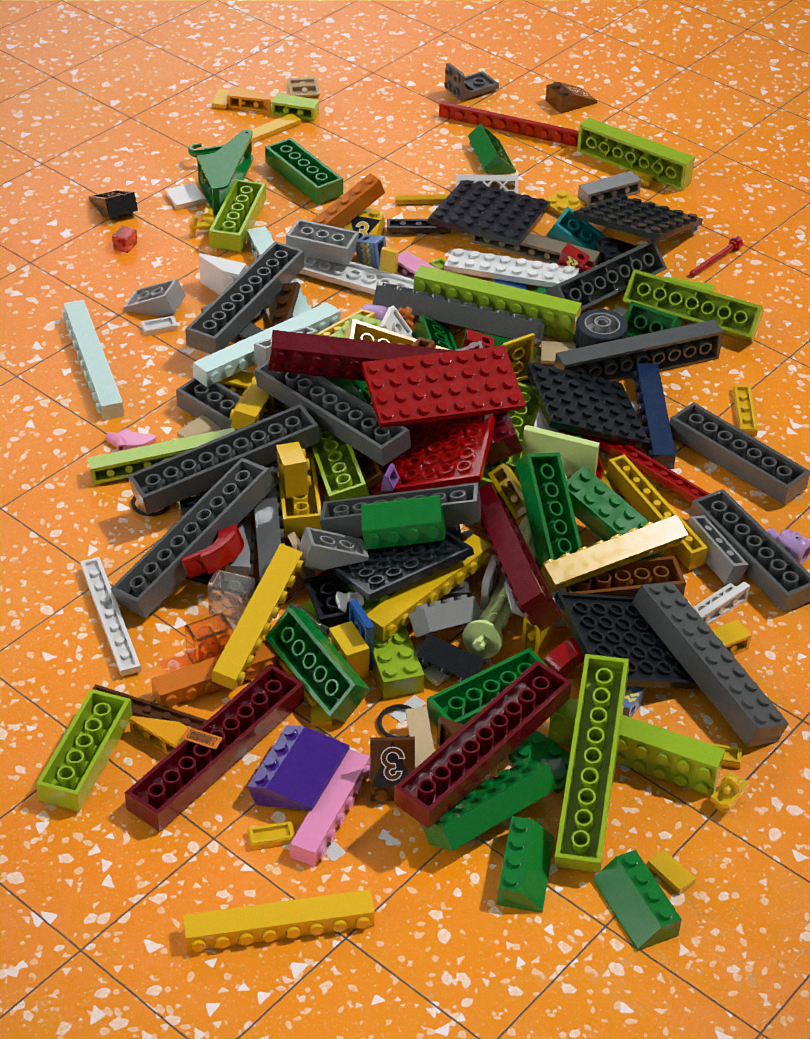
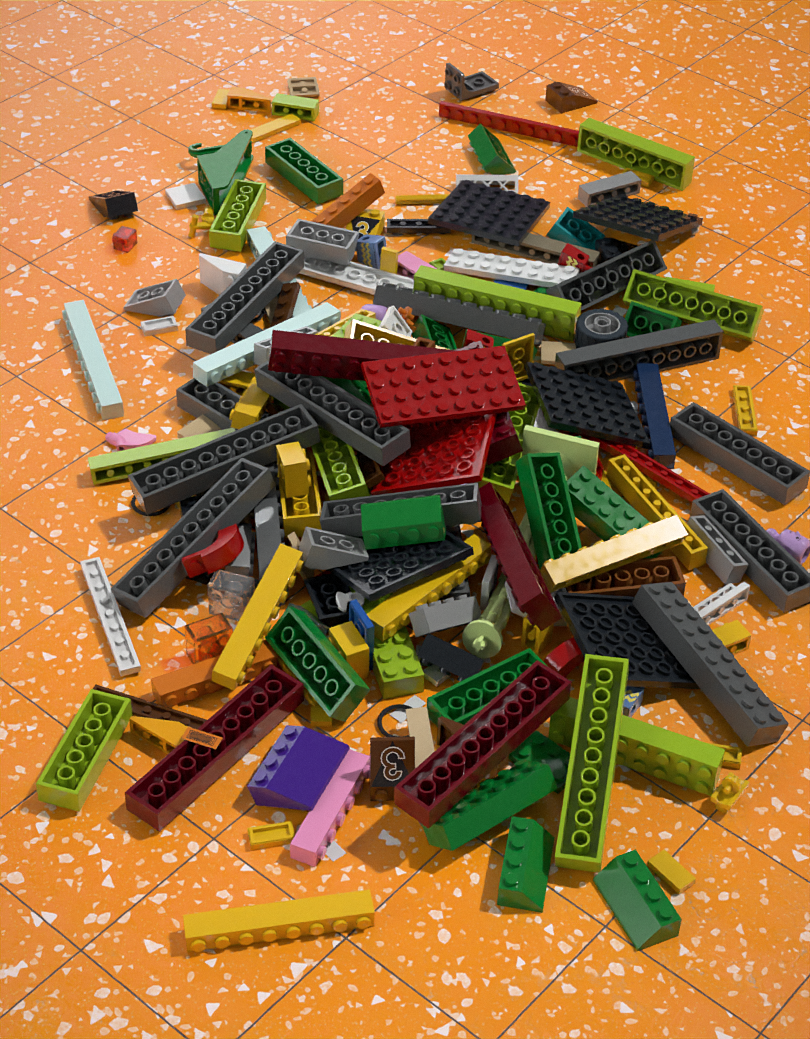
(390, 479): medium lavender slope -> none
(509, 489): yellow slope -> none
(562, 200): yellow plate -> none
(734, 244): red piece -> none

